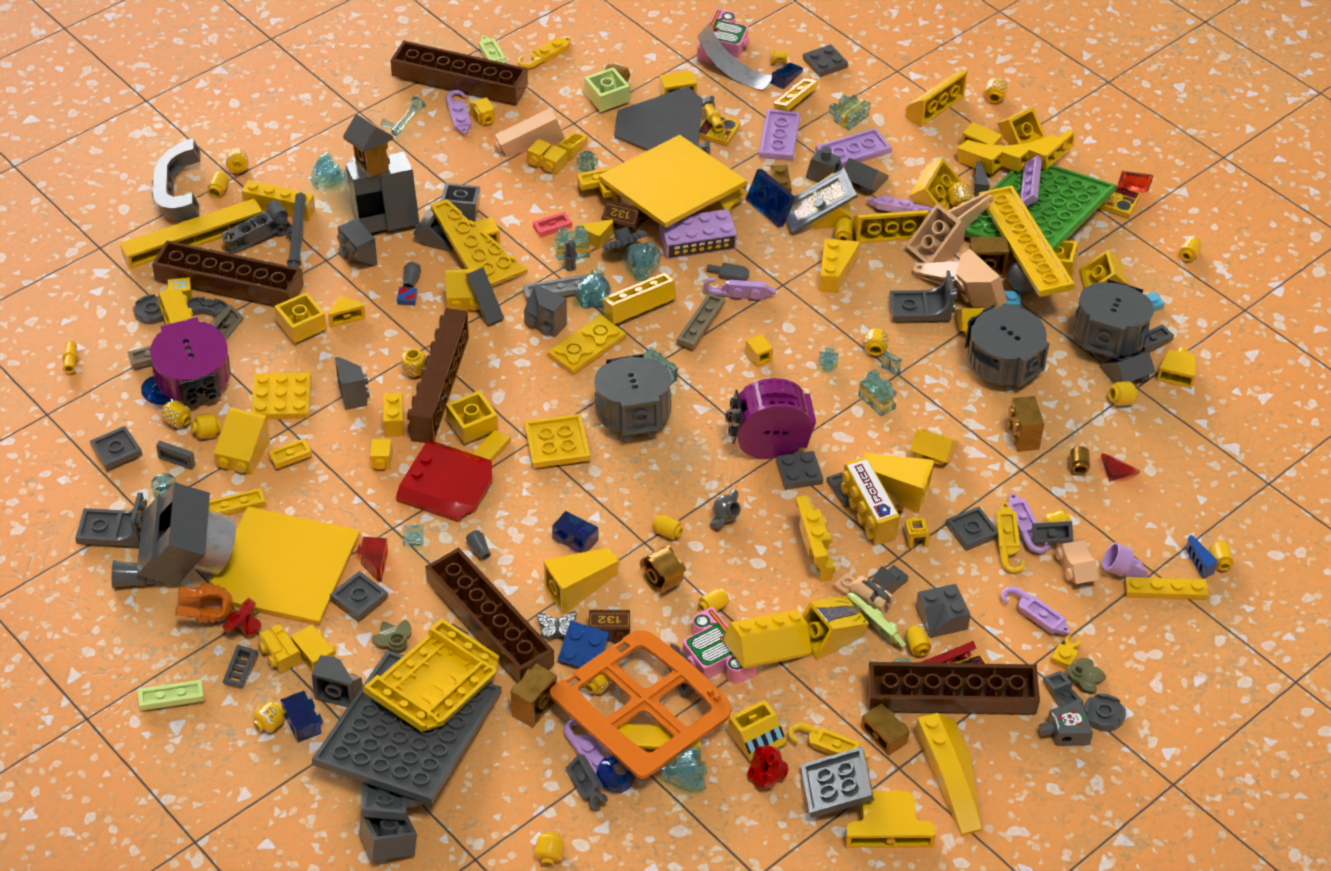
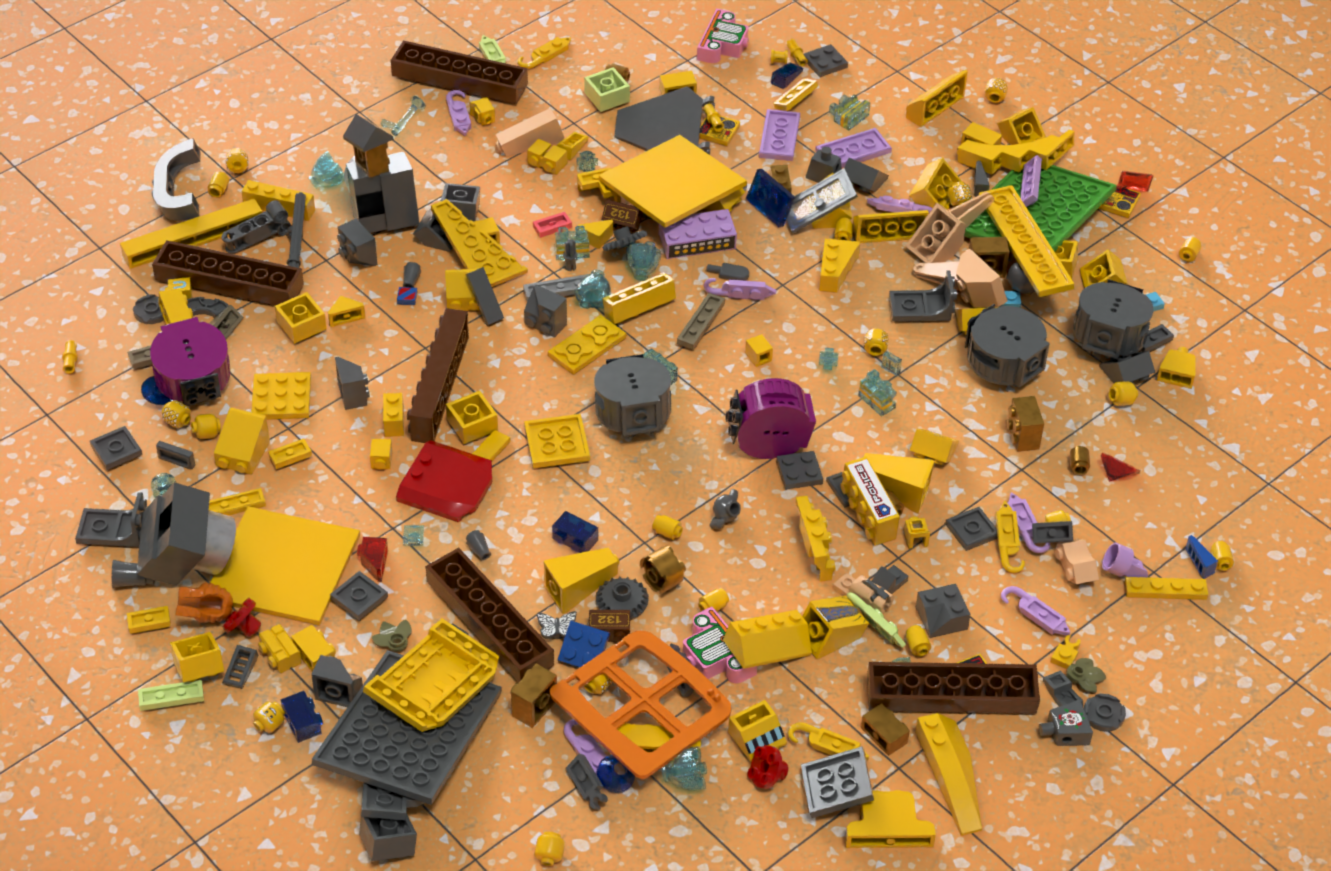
(148, 619): none -> yellow plate
(197, 657): none -> yellow brick
(413, 362): yellow head -> none
(622, 595): none -> dark grey gear
(728, 63): flat silver sticker -> none
(797, 52): none -> yellow axle
(962, 652): red plate -> none

